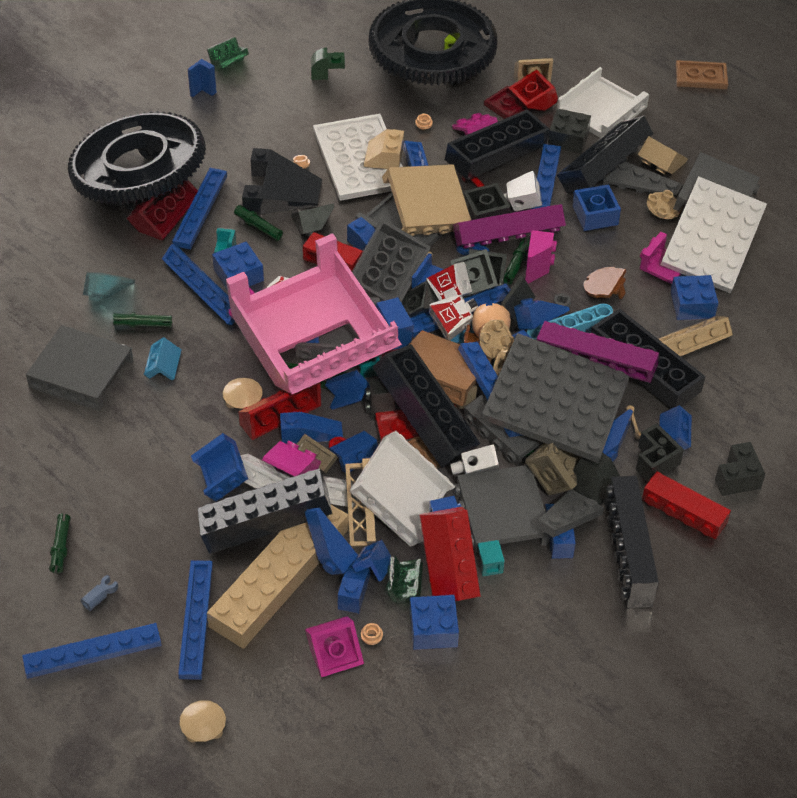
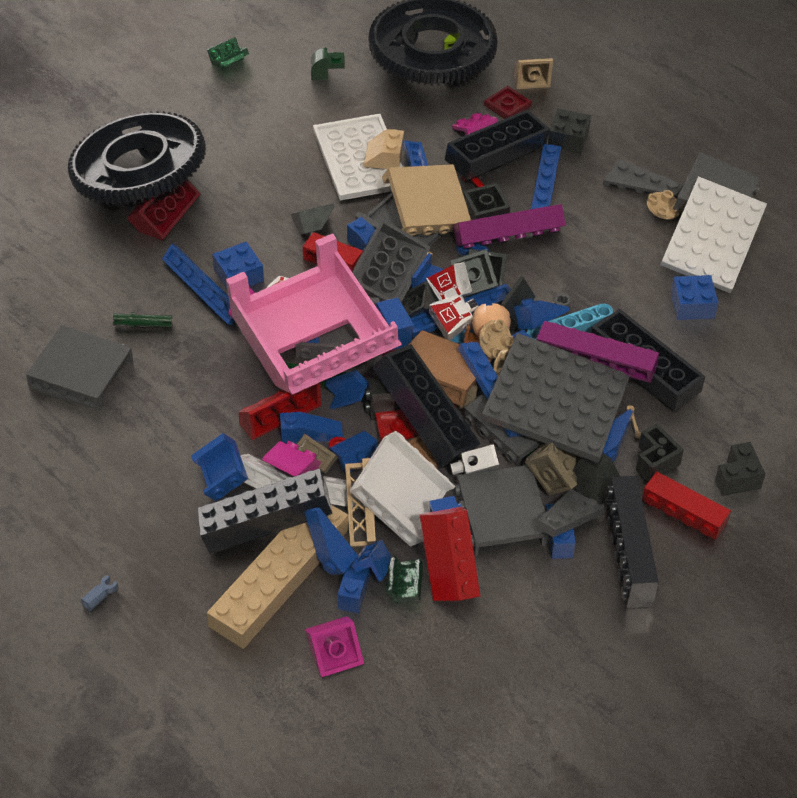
(59, 550): dark green pin -> none
(91, 650): blue plate -> none
(103, 285): clear light blue slope -> none
(163, 359): dark azure panel -> none
(195, 620): blue plate -> none
(200, 208): blue plate -> none
(202, 78): blue panel -> none
(202, 721): tan dish -> none
(225, 239): teal panel -> none
(242, 393): tan dish -> none
(253, 219): dark green pin -> none
(284, 186): black wedge -> none
(302, 161): light nougat plate -> none
(366, 369): teal panel -> none
(371, 628): light nougat plate -> none
(424, 121): light nougat plate -> none
(434, 622): blue brick -> none
(491, 558): teal panel -> none
(519, 256): dark green pin -> none
(524, 192): white torso -> none
(535, 91): red slope -> none
(540, 255): dark pink slope -> none
(596, 207): blue brick -> none
(603, 101): white panel -> none
(605, 154): black brick -> none
(606, 282): piece -> none
(652, 257): dark pink bracket -> none
(661, 156): tan slope -> none
(677, 424): blue panel -> none
(698, 335): tan fence -> none
(701, 74): medium nougat tile -> none

